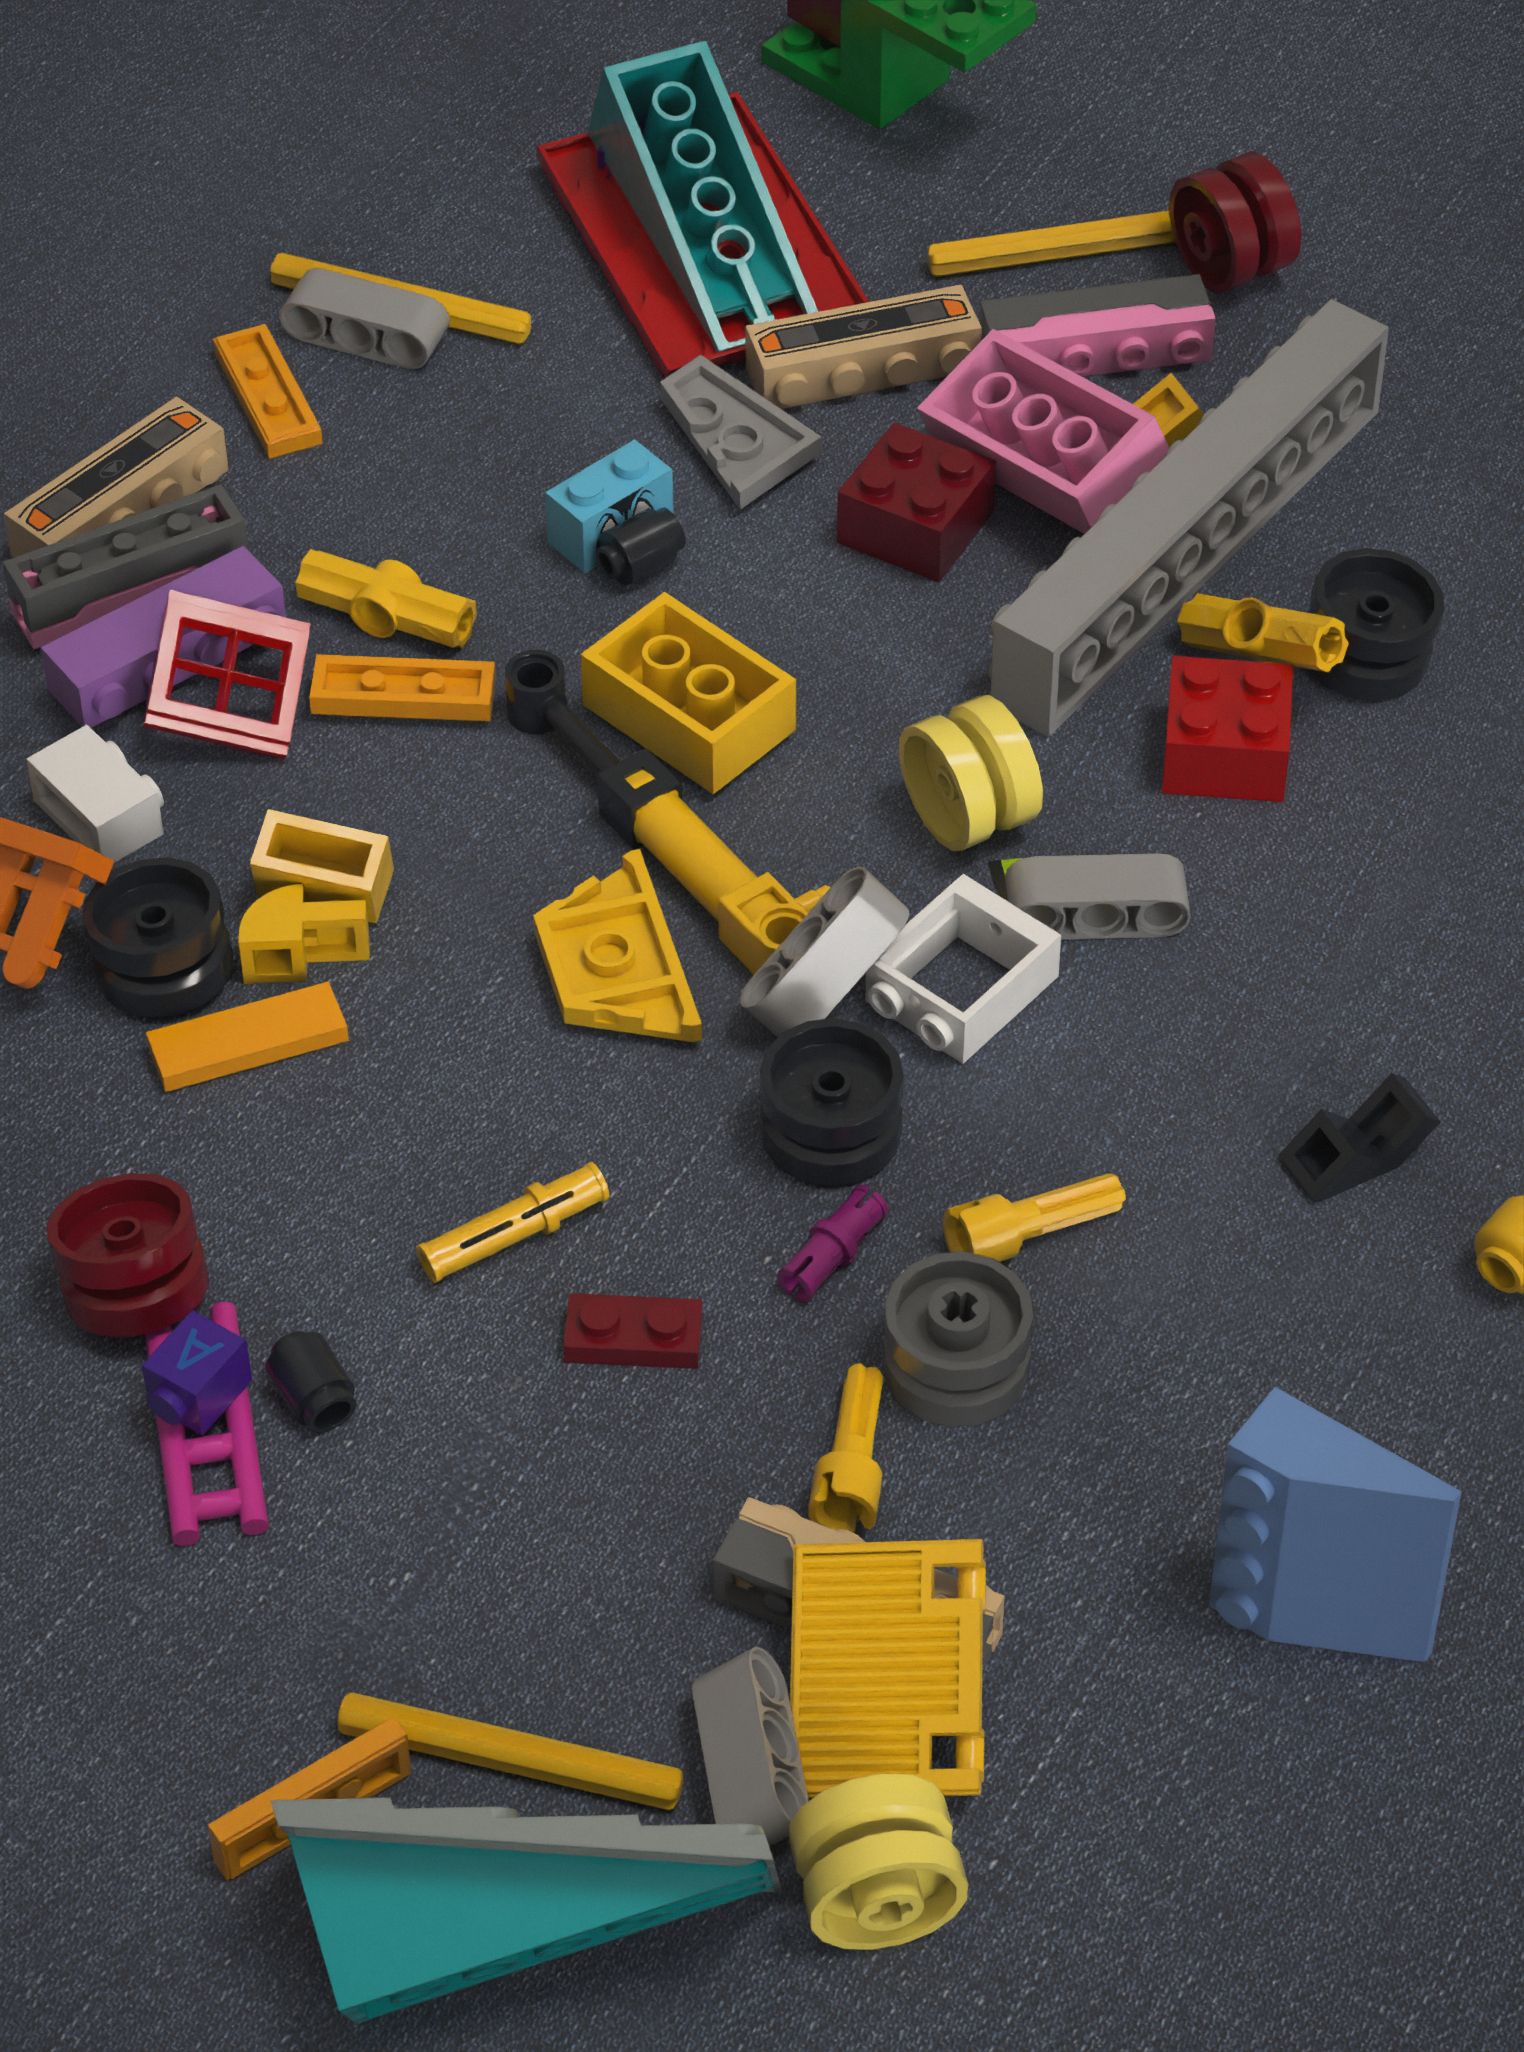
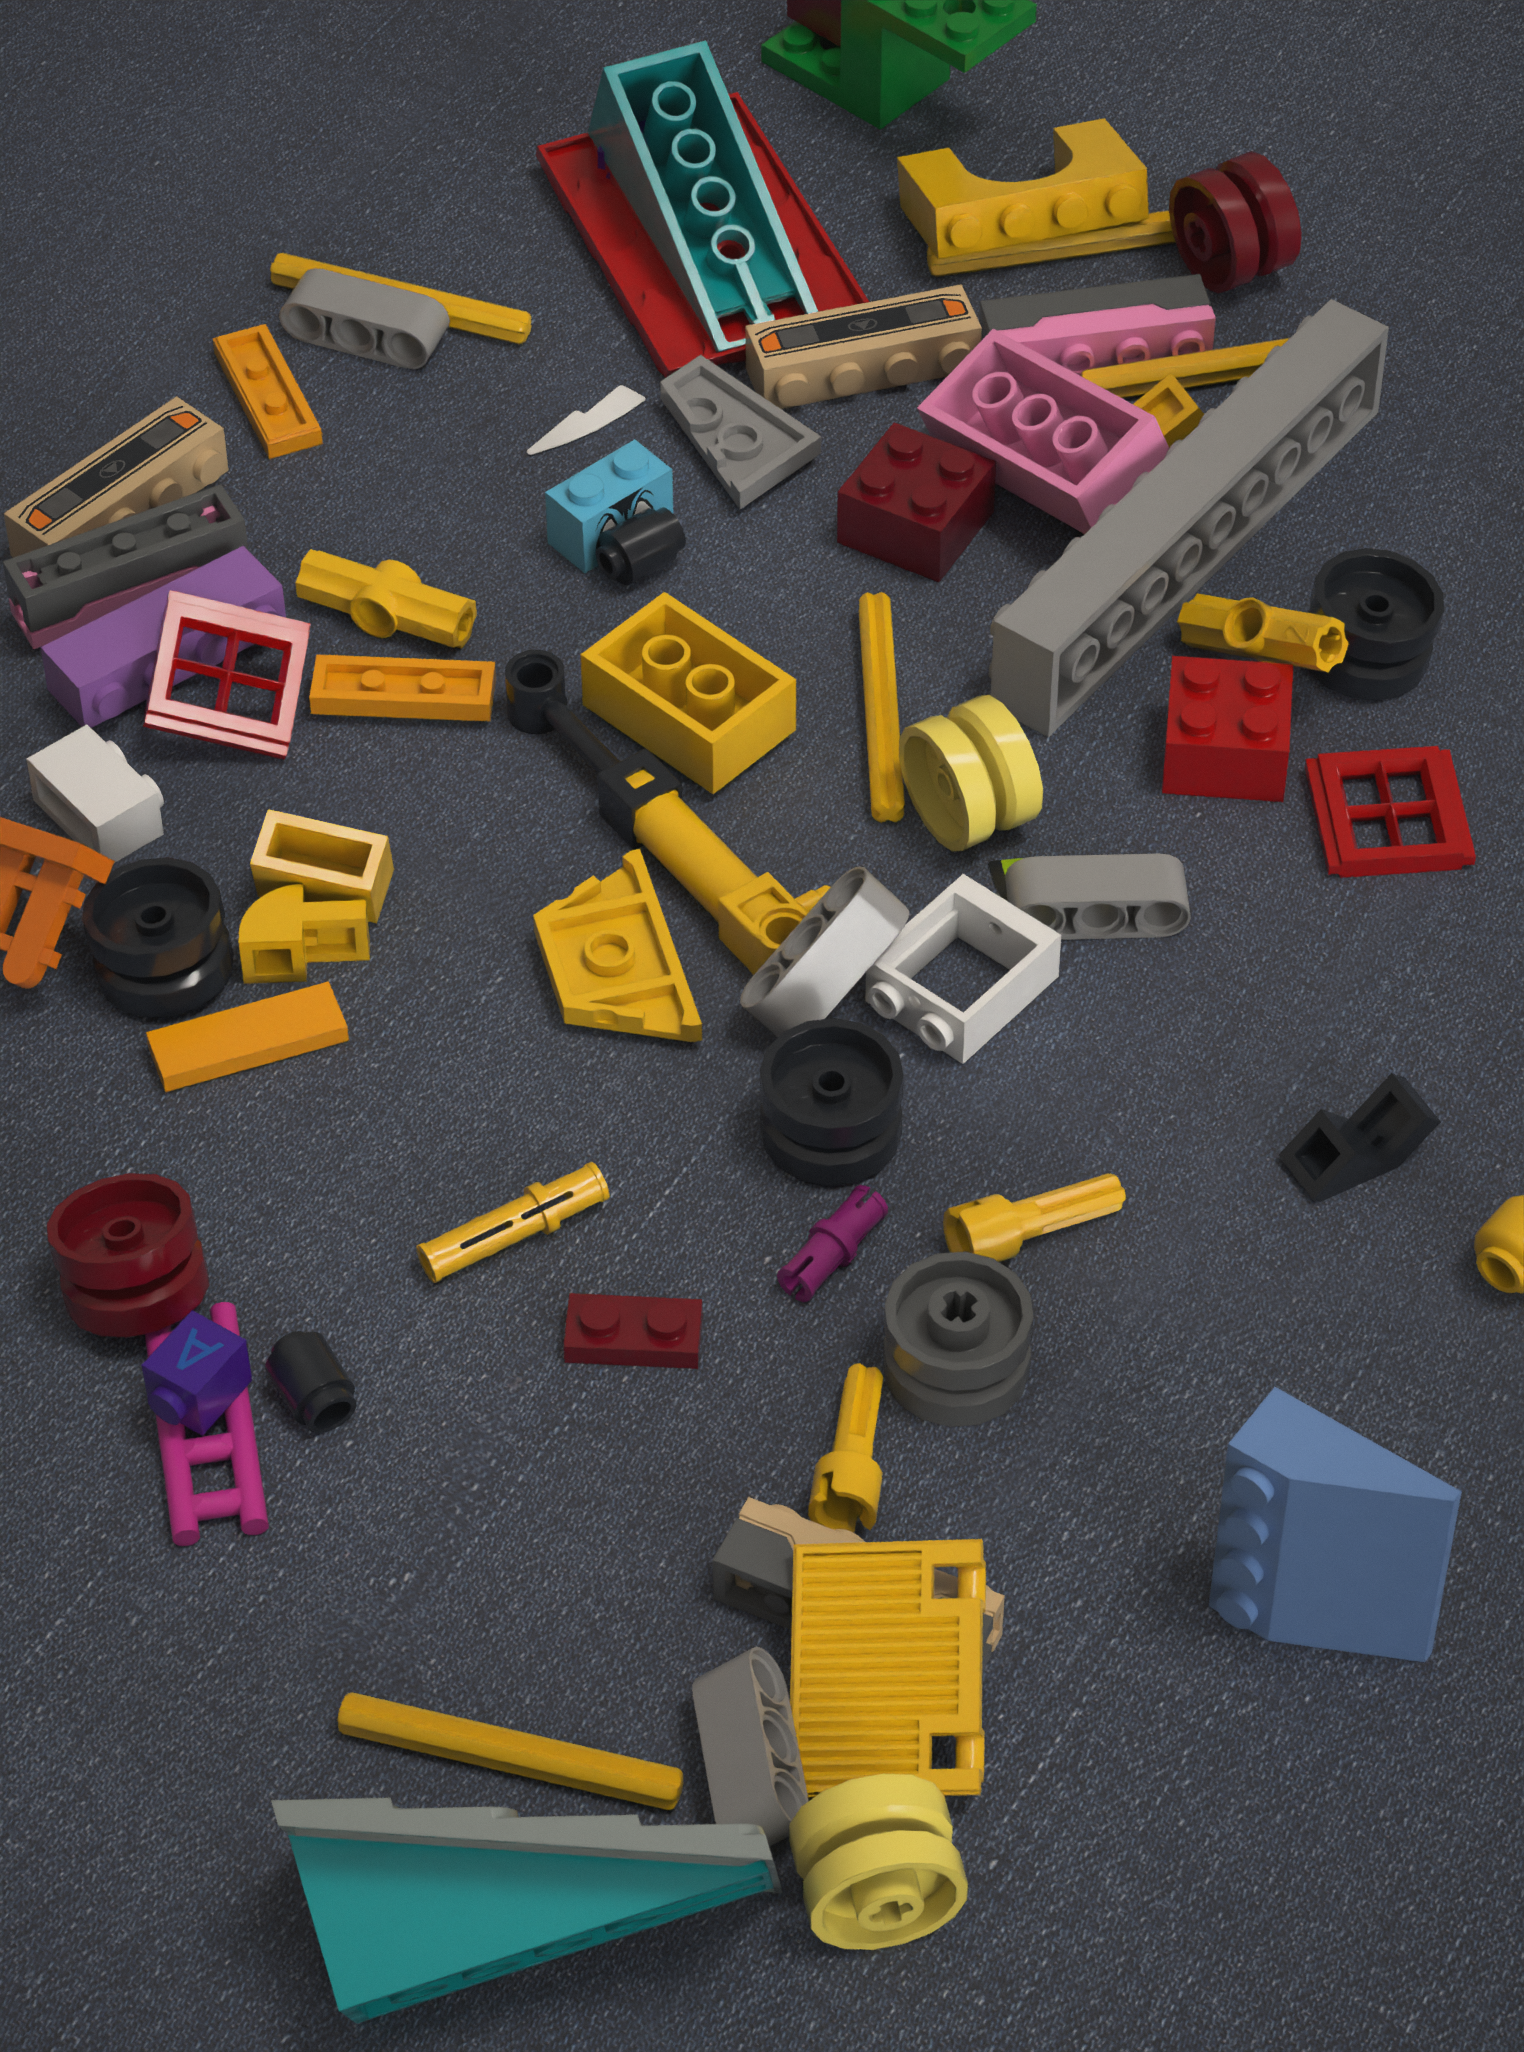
(352, 1771): light orange tile -> none
(579, 424): none -> white sticker
(881, 707): none -> yellow axle
(1093, 188): none -> yellow arch
(1189, 369): none -> yellow axle
(1443, 805): none -> red piece

